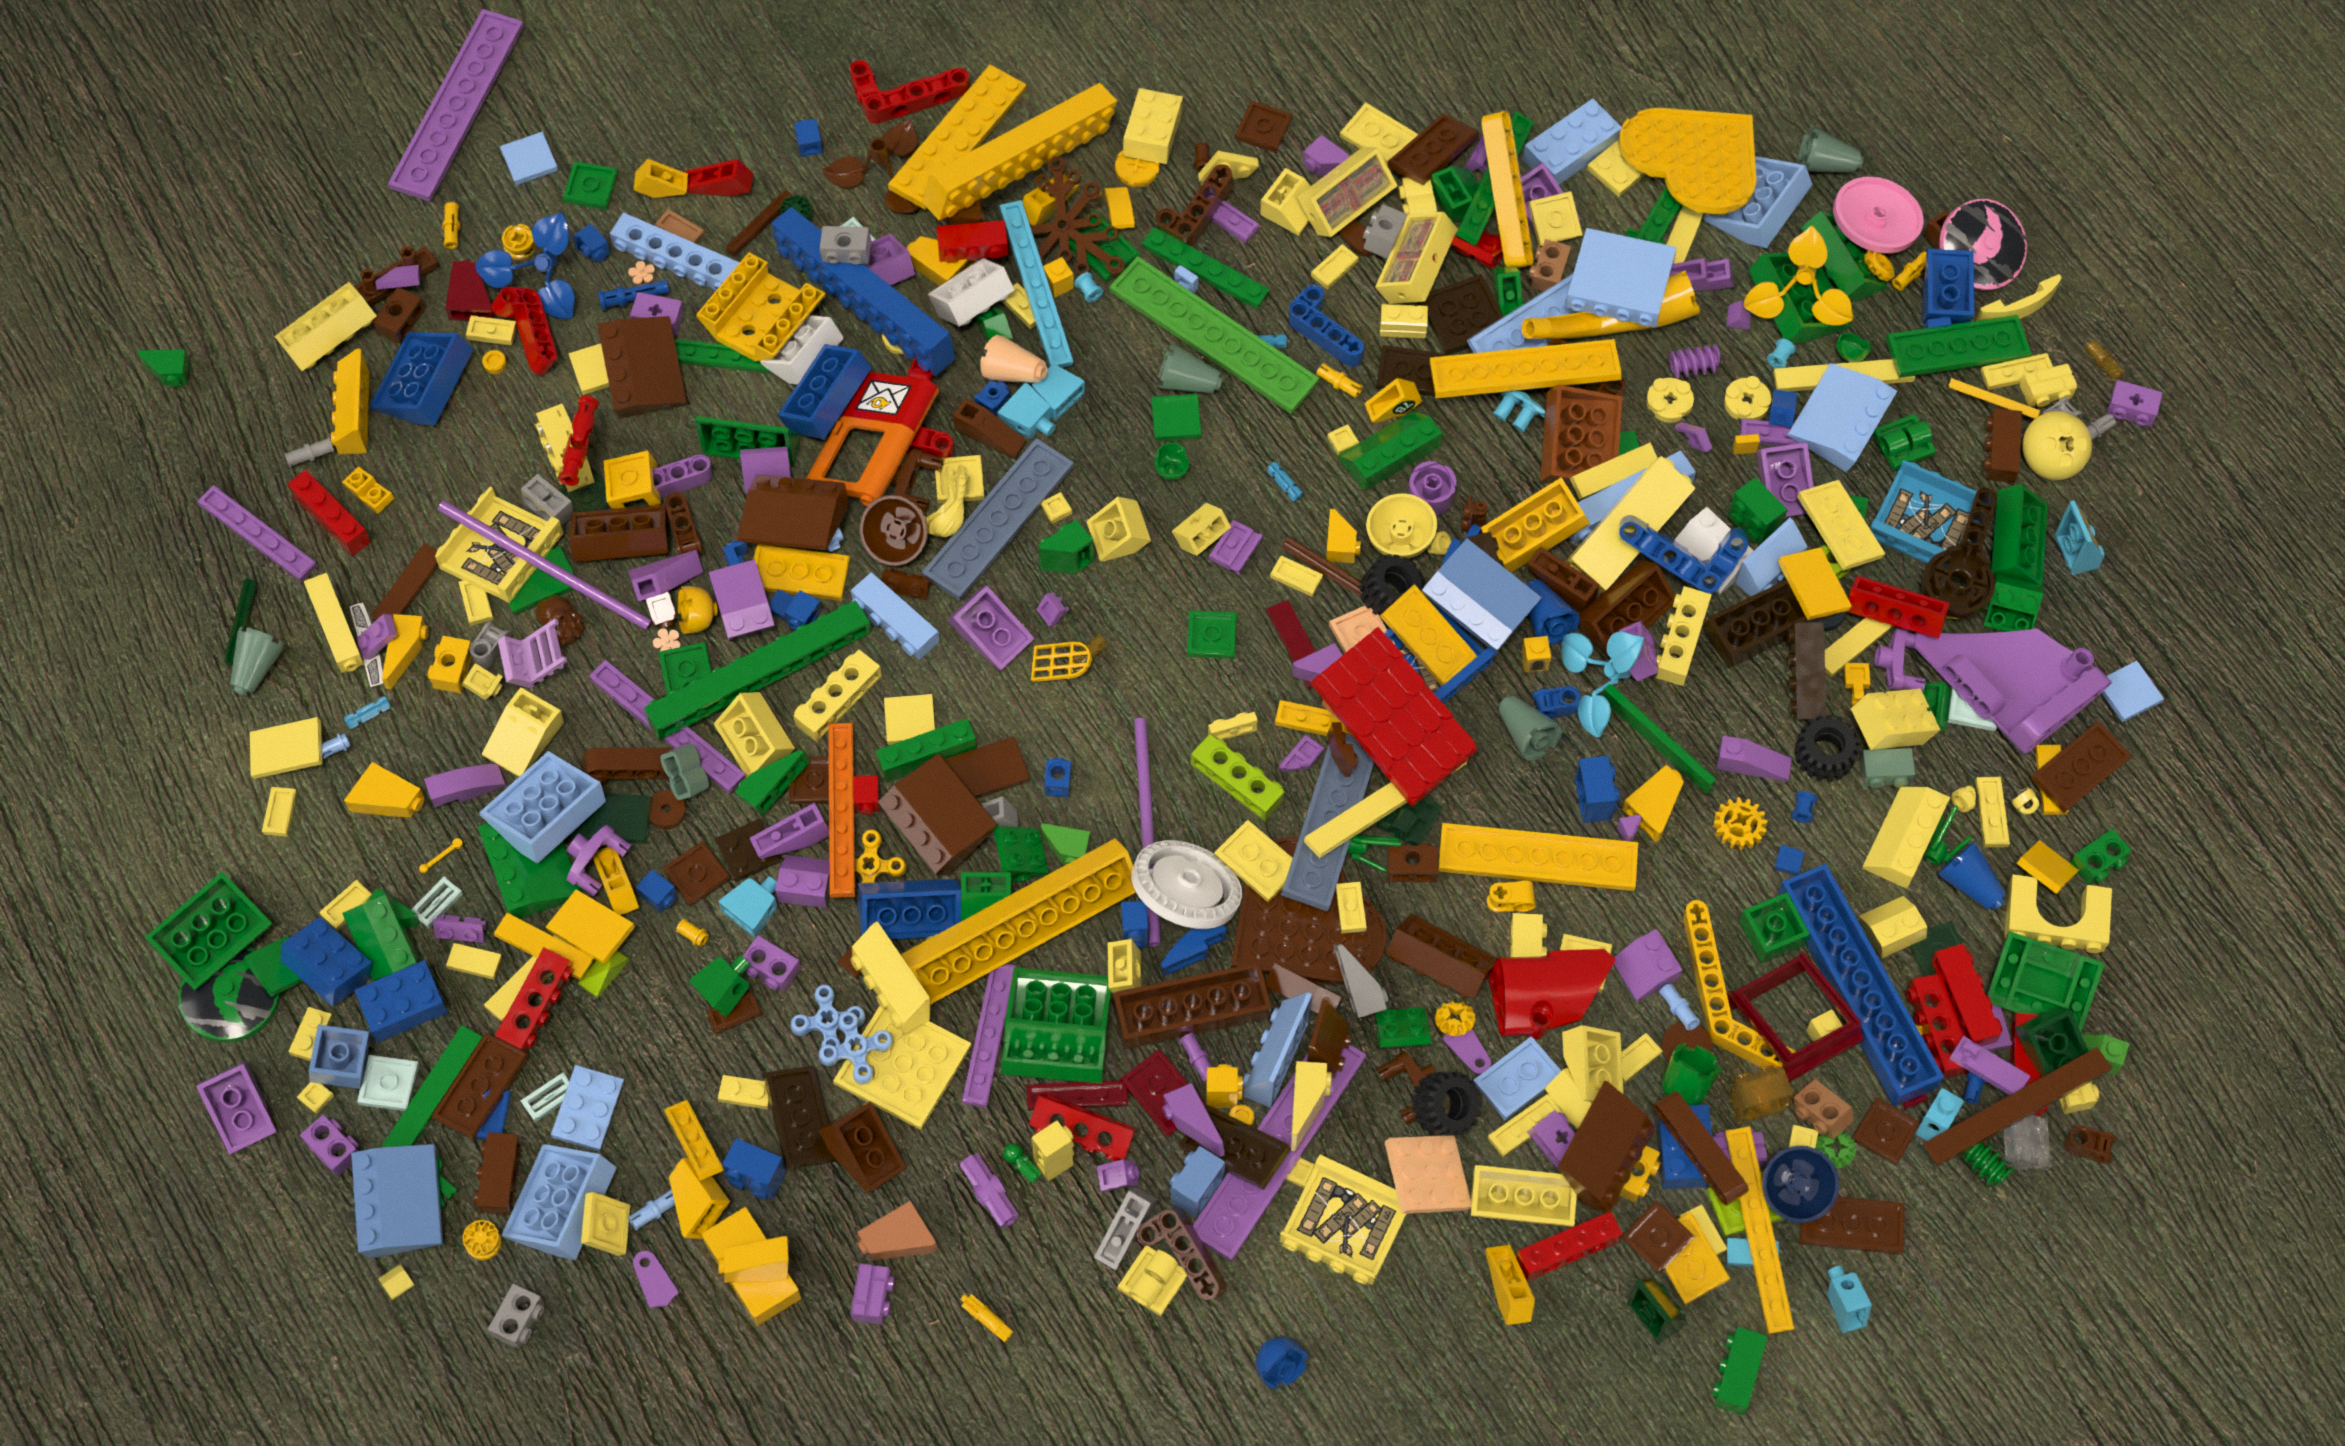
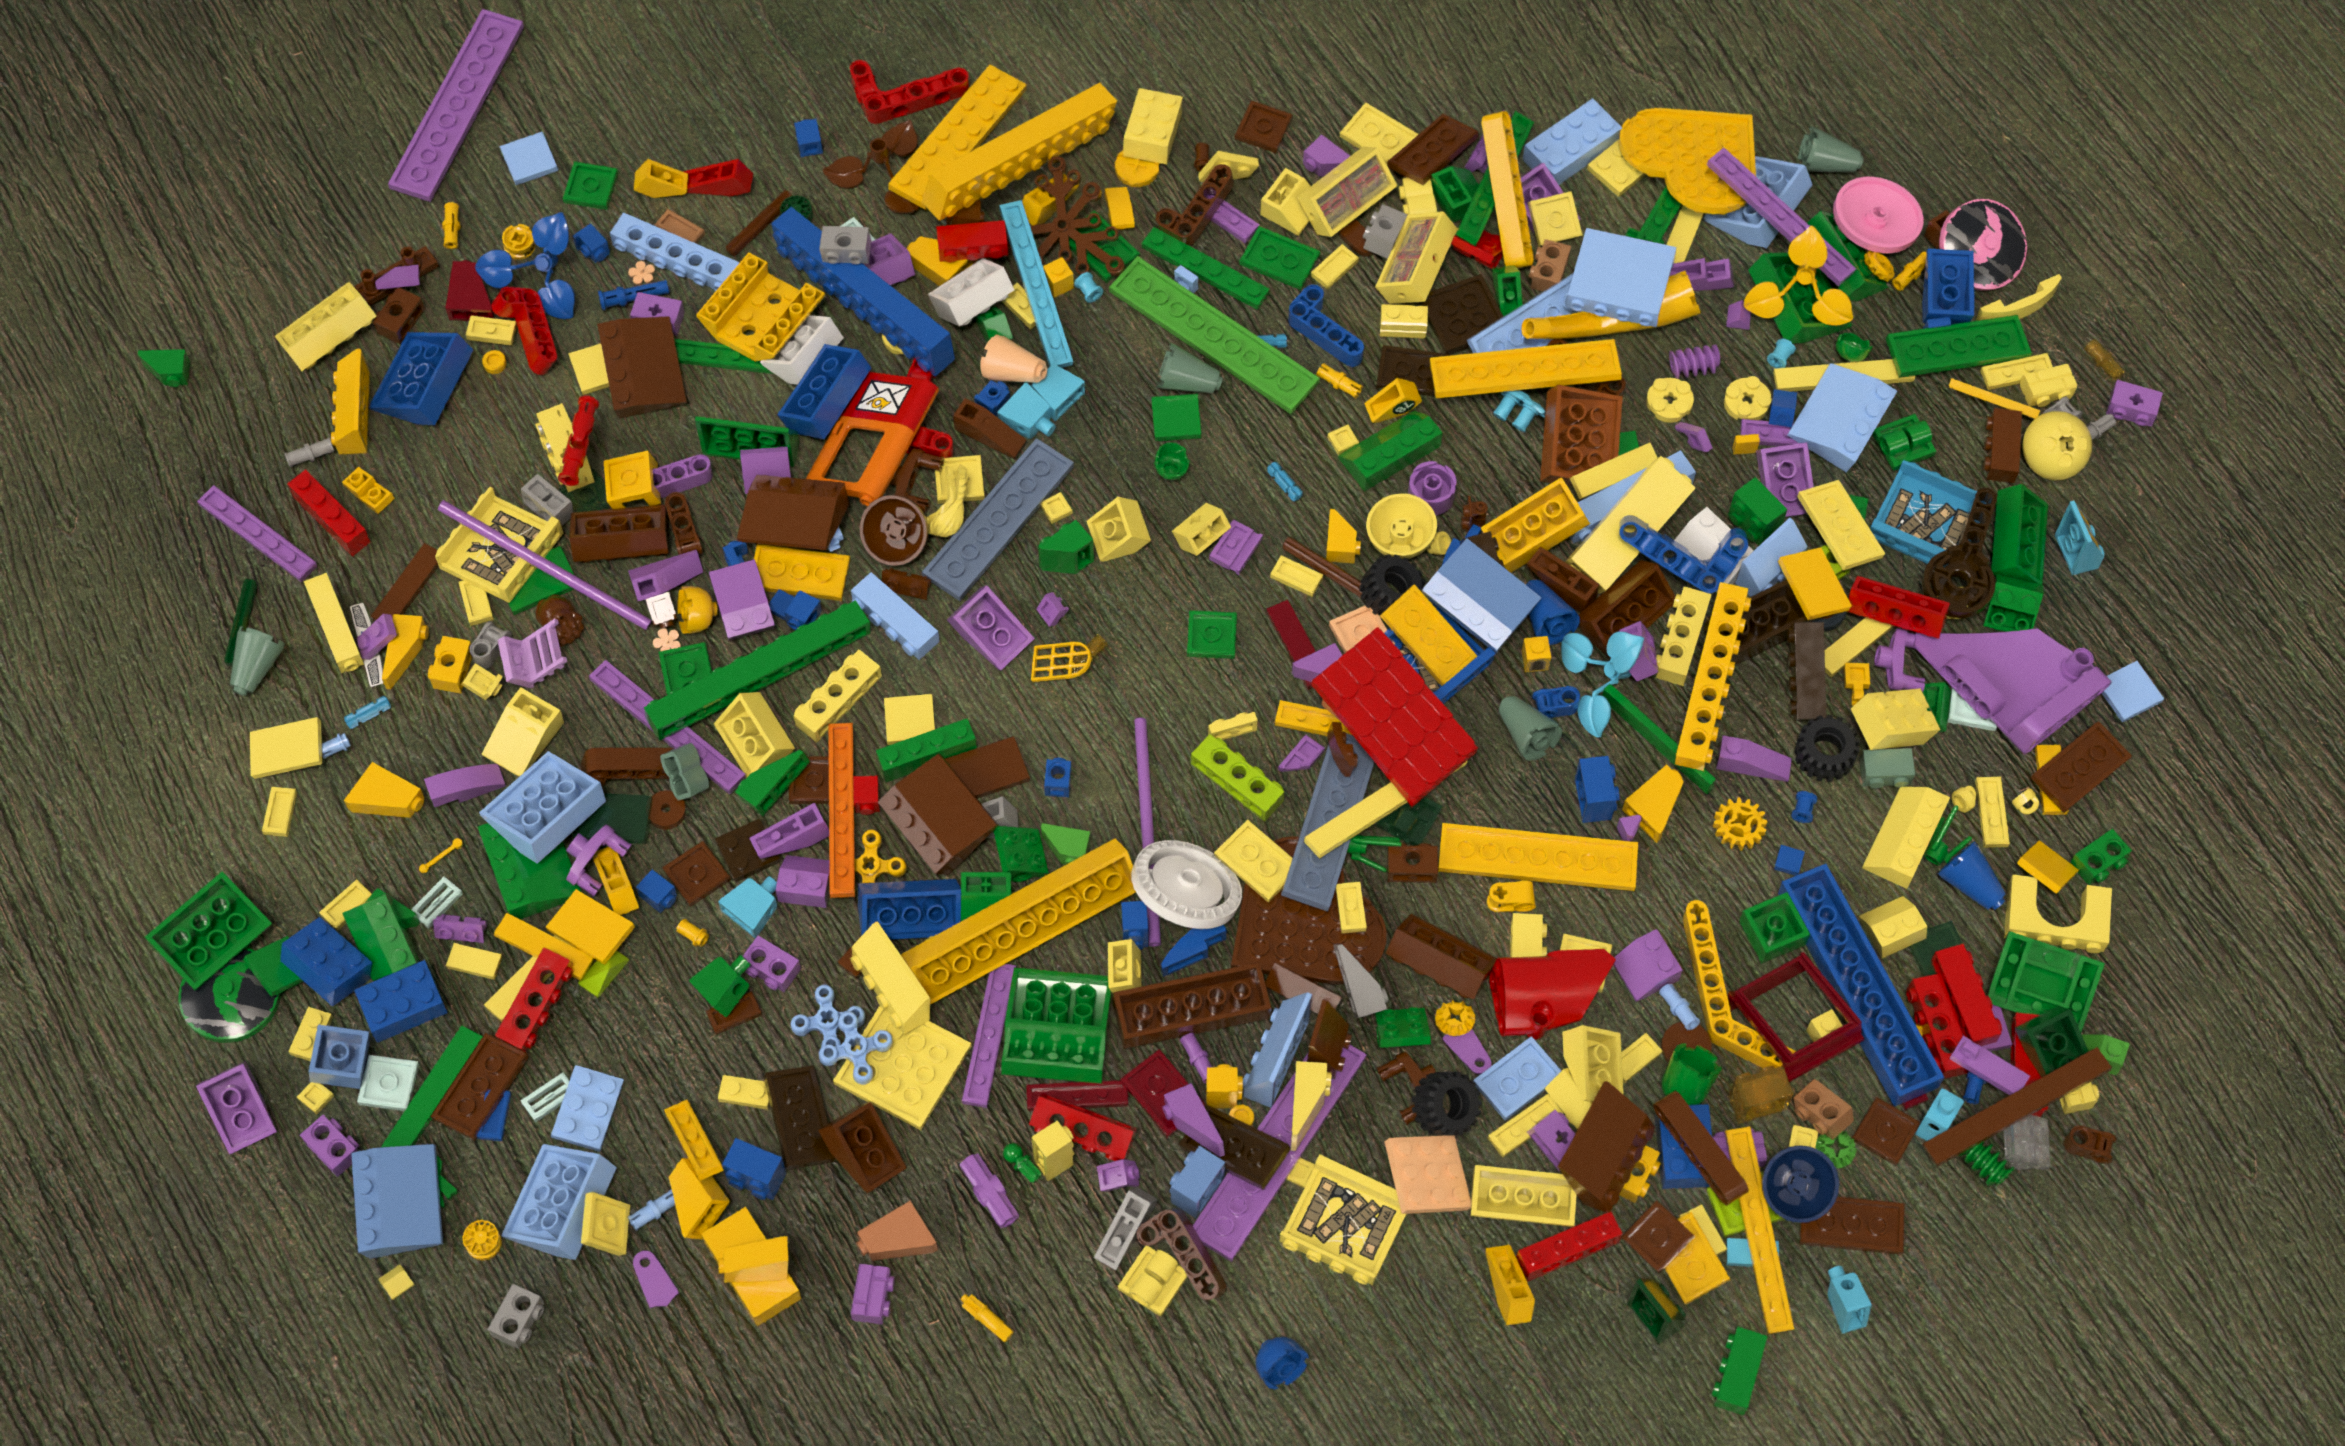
(498, 1173): reddish brown brick -> none
(1279, 258): none -> green tile
(1688, 753): none -> yellow brick
(1774, 210): none -> medium lavender plate

